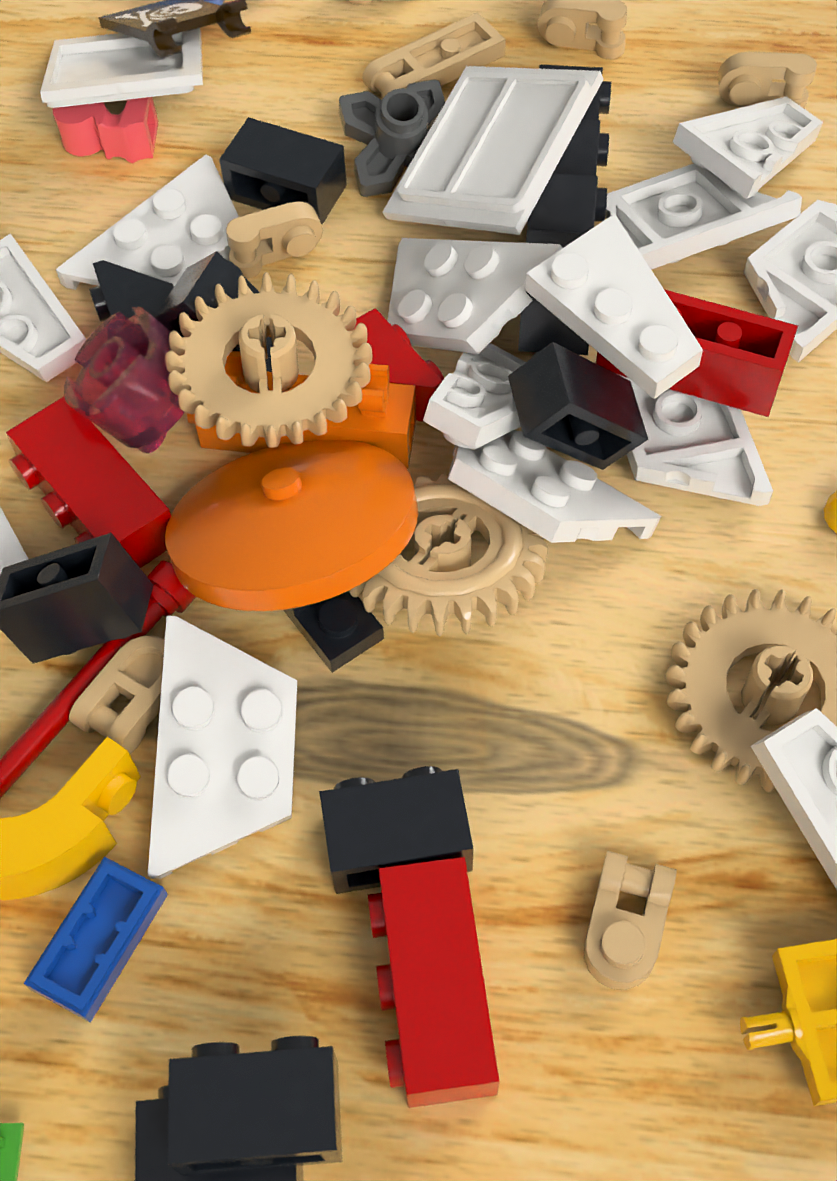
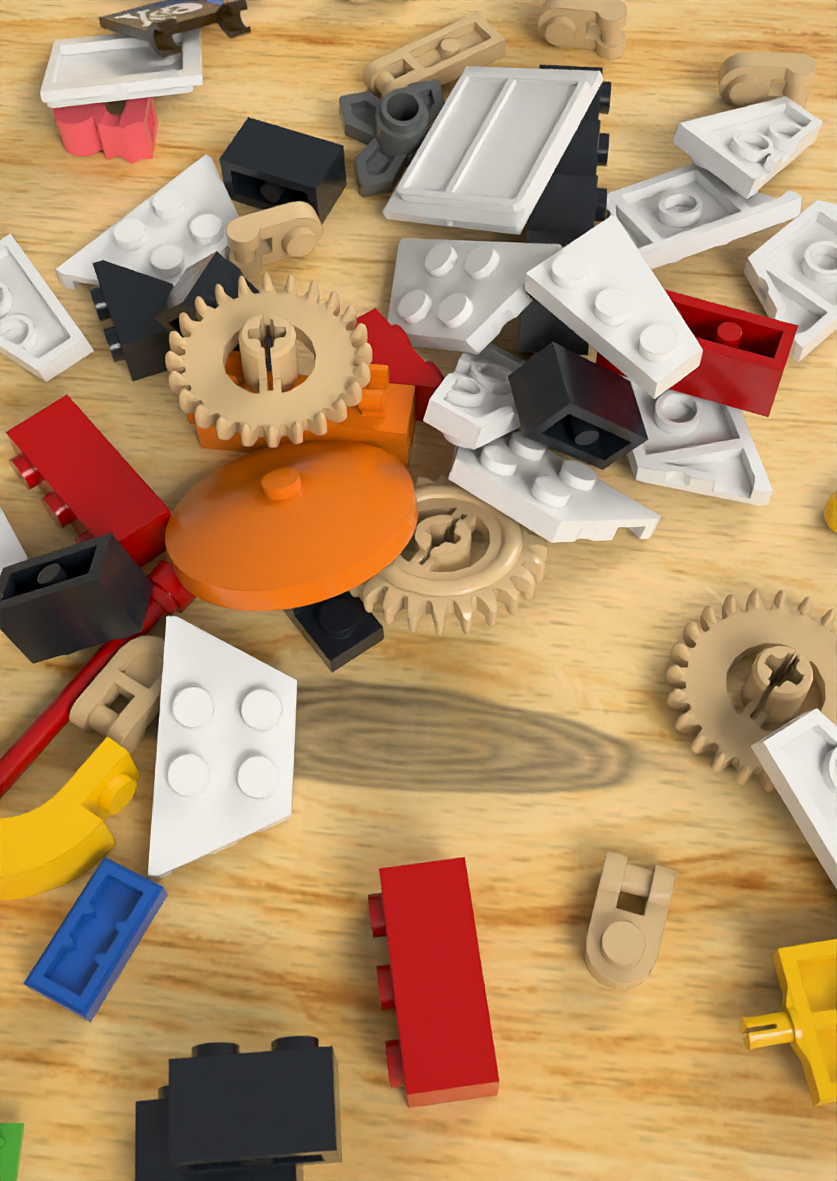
(126, 381): clear pink brick -> none
(394, 825): black brick -> none

